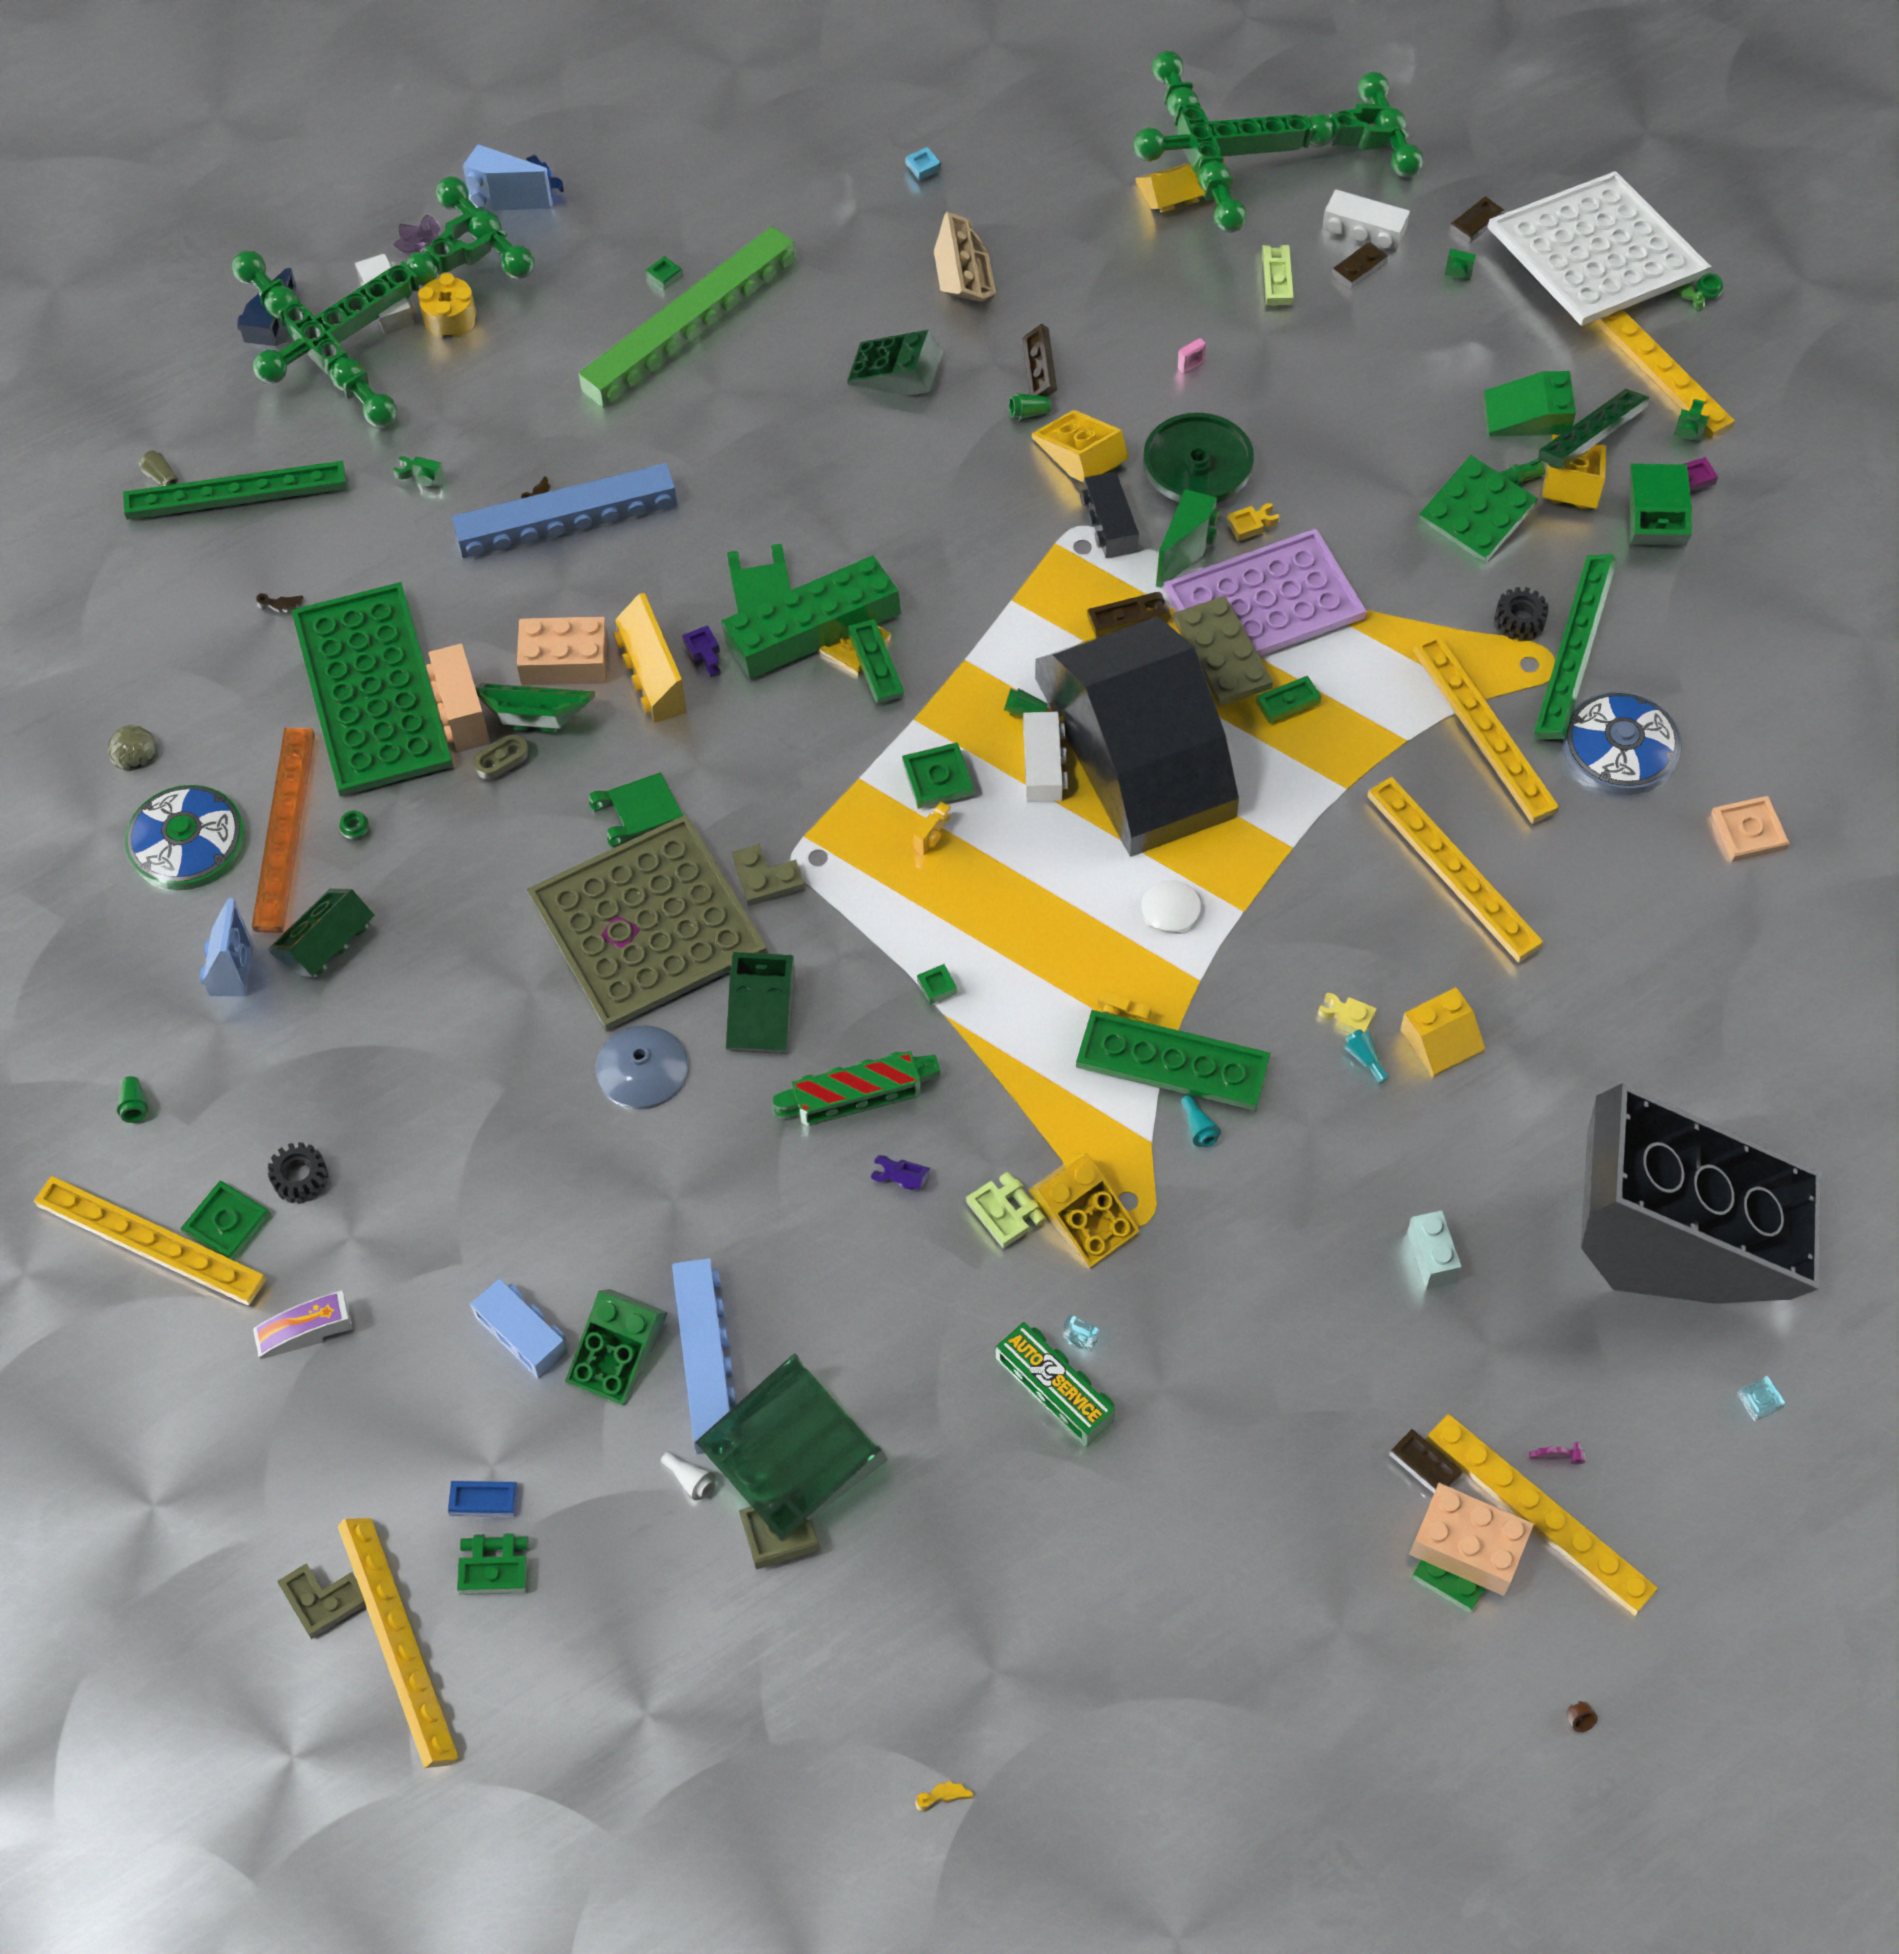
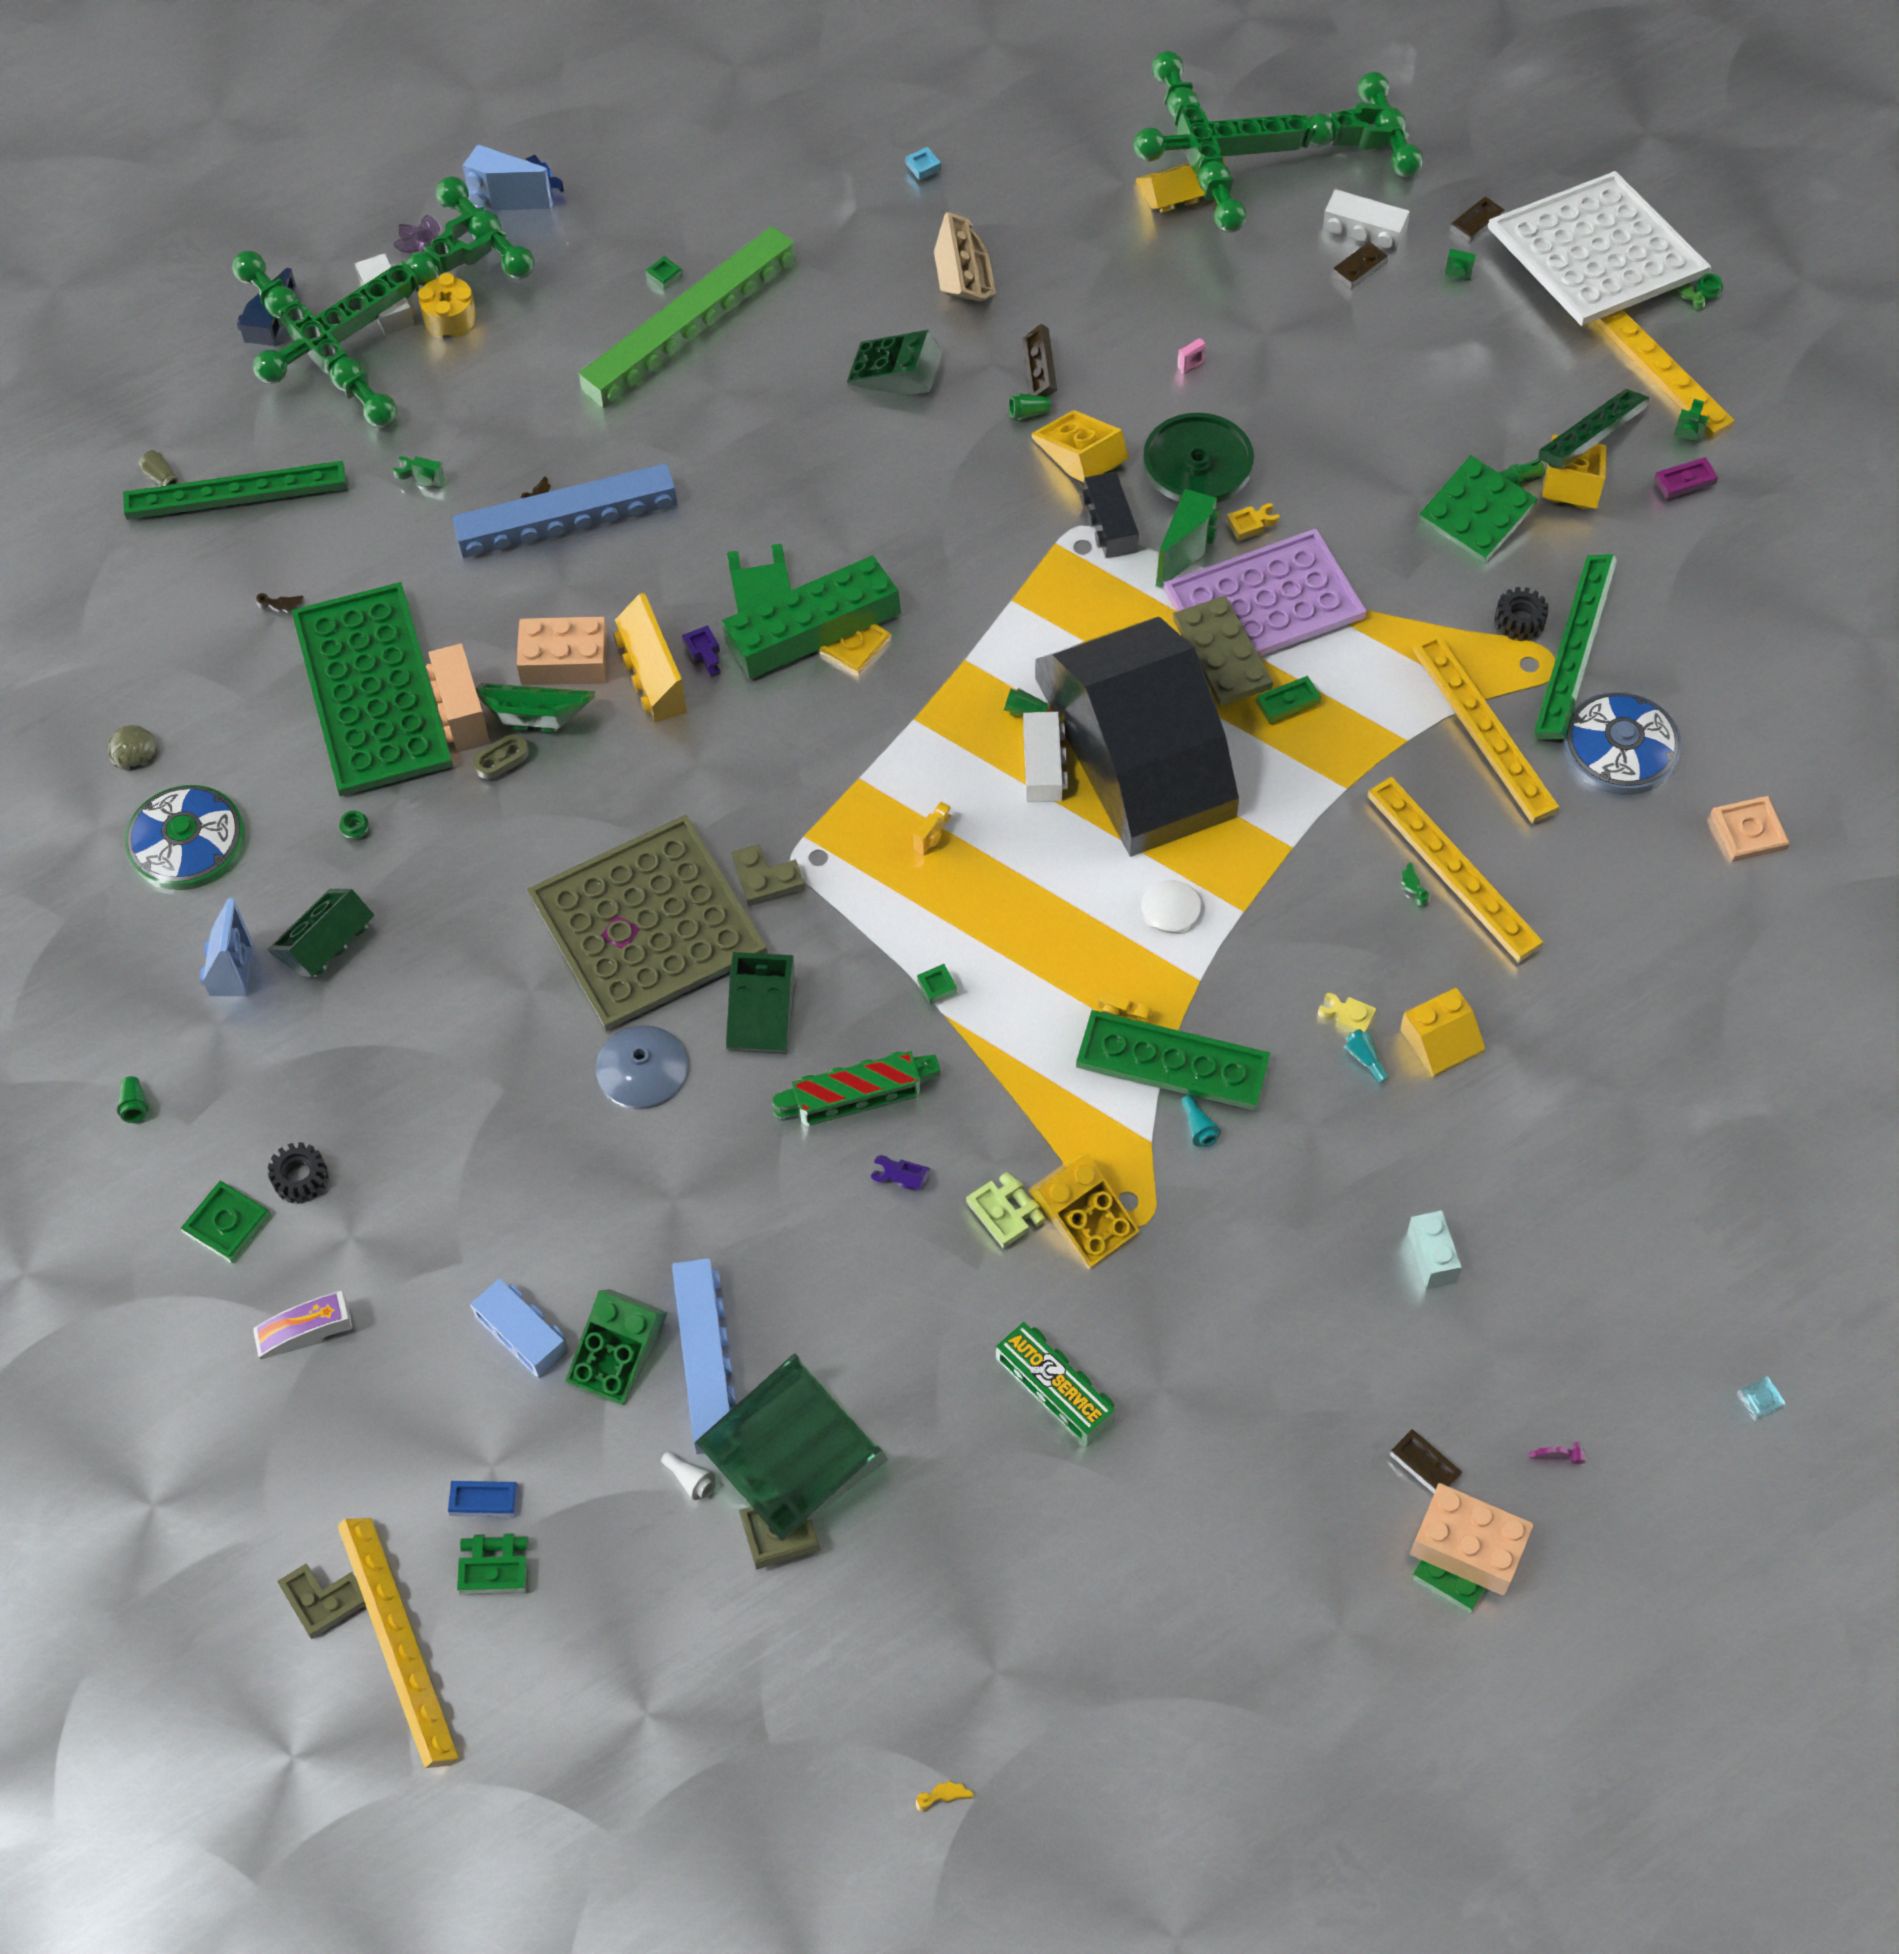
(150, 1240): yellow plate -> none
(283, 831): clear orange plate -> none
(639, 805): green flag -> none
(875, 661): green plate -> none
(937, 775): green plate -> none
(1080, 1333): clear light blue plate -> none
(1127, 612): dark brown plate -> none
(1277, 275): yellowish green plate -> none
(1411, 883): none -> green piece
(1531, 405): green slope -> none
(1549, 1519): yellow plate -> none
(1585, 1723): reddish brown hinge -> none
(1660, 504): green slope -> none
(1694, 1207): black brick -> none

